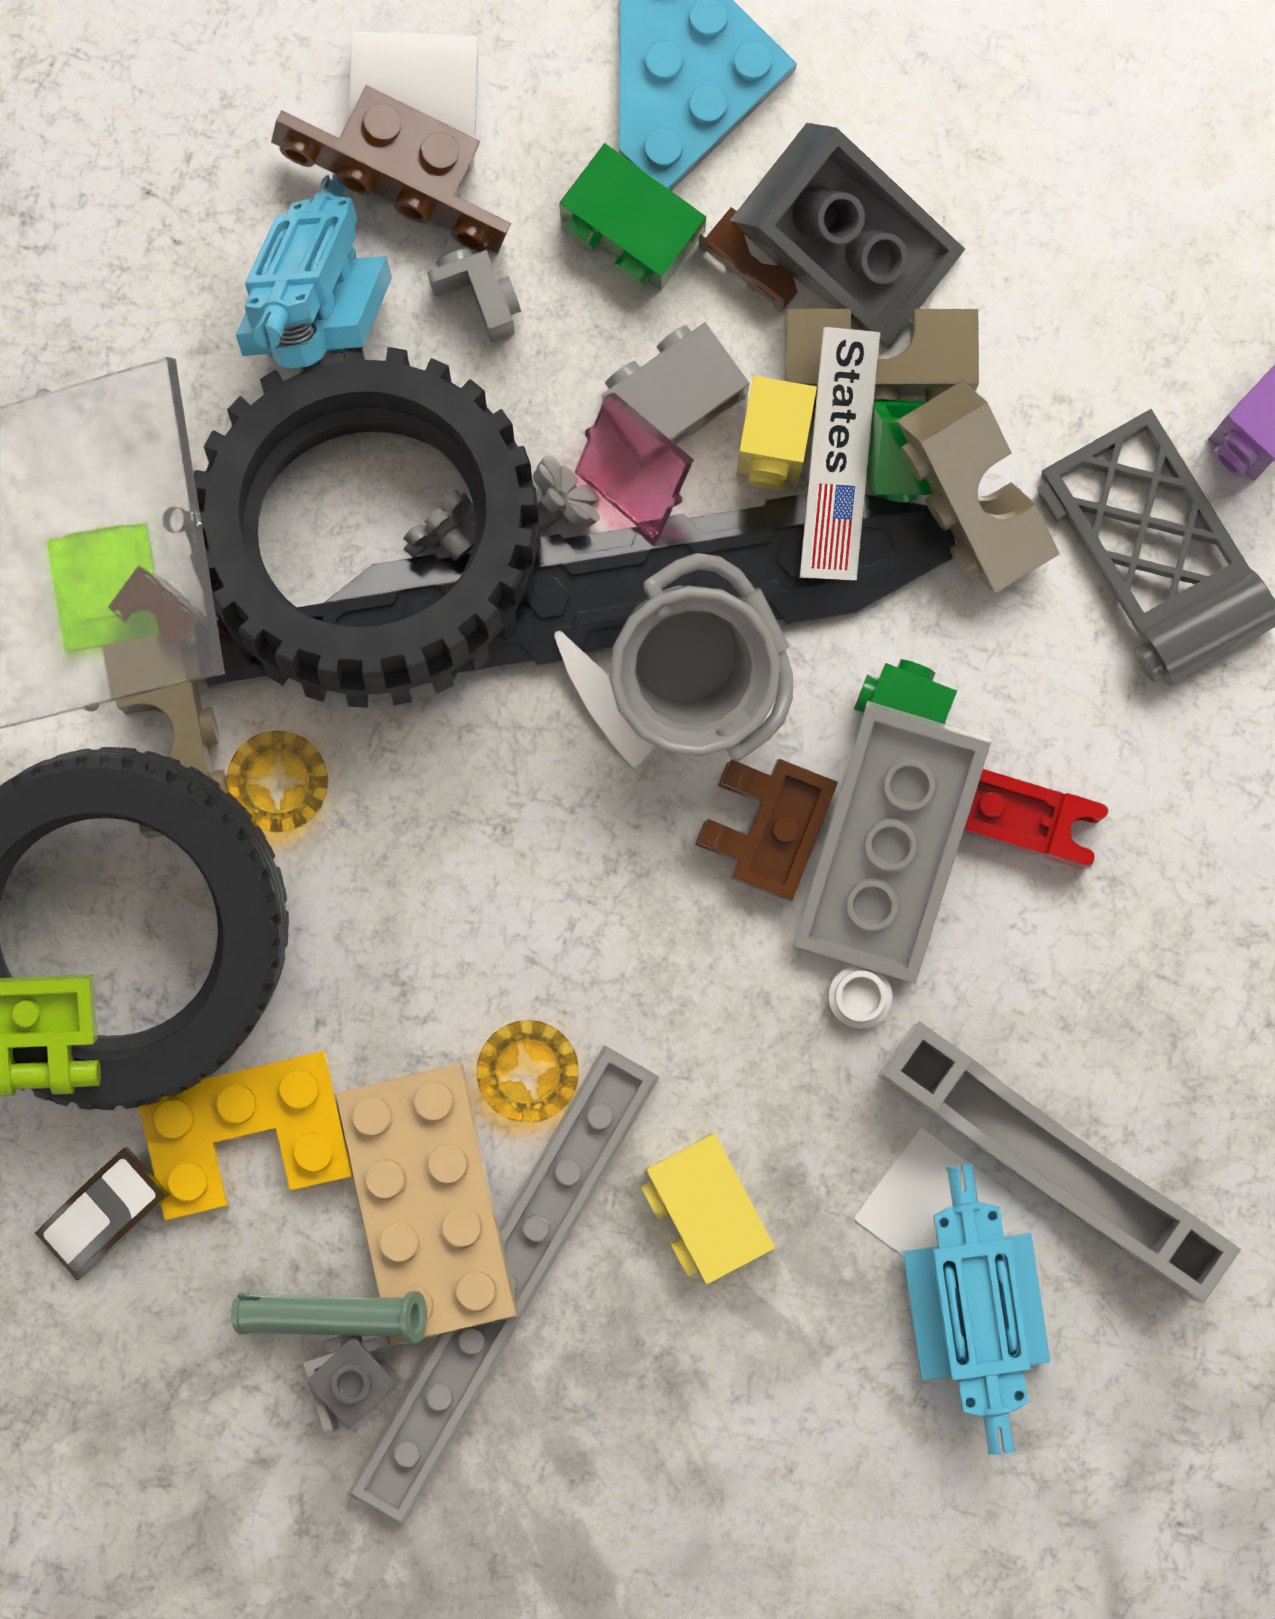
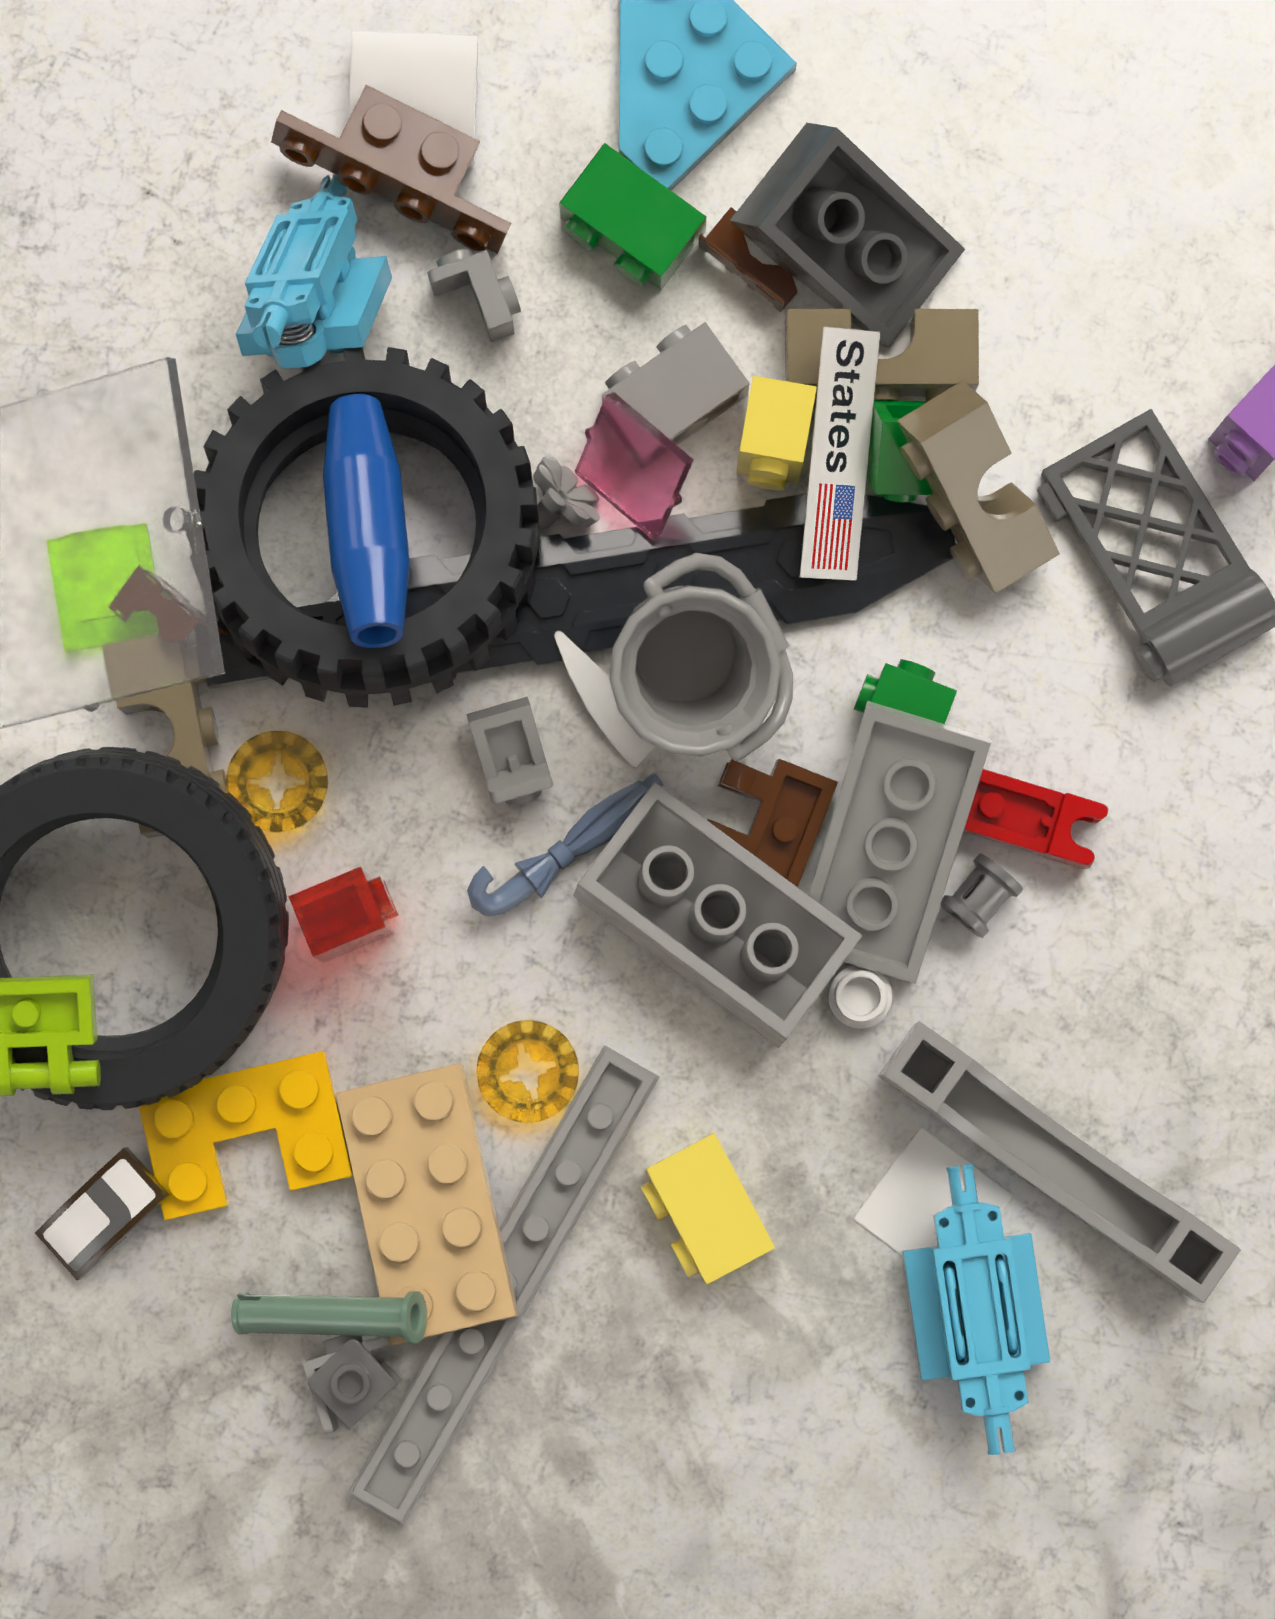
(344, 913): none -> clear red brick
(366, 521): none -> blue plate
(442, 529): light grey plant -> none
(510, 752): none -> light grey bracket
(537, 873): none -> sand blue piece
(716, 915): none -> light grey slope
(981, 895): none -> flat silver bush

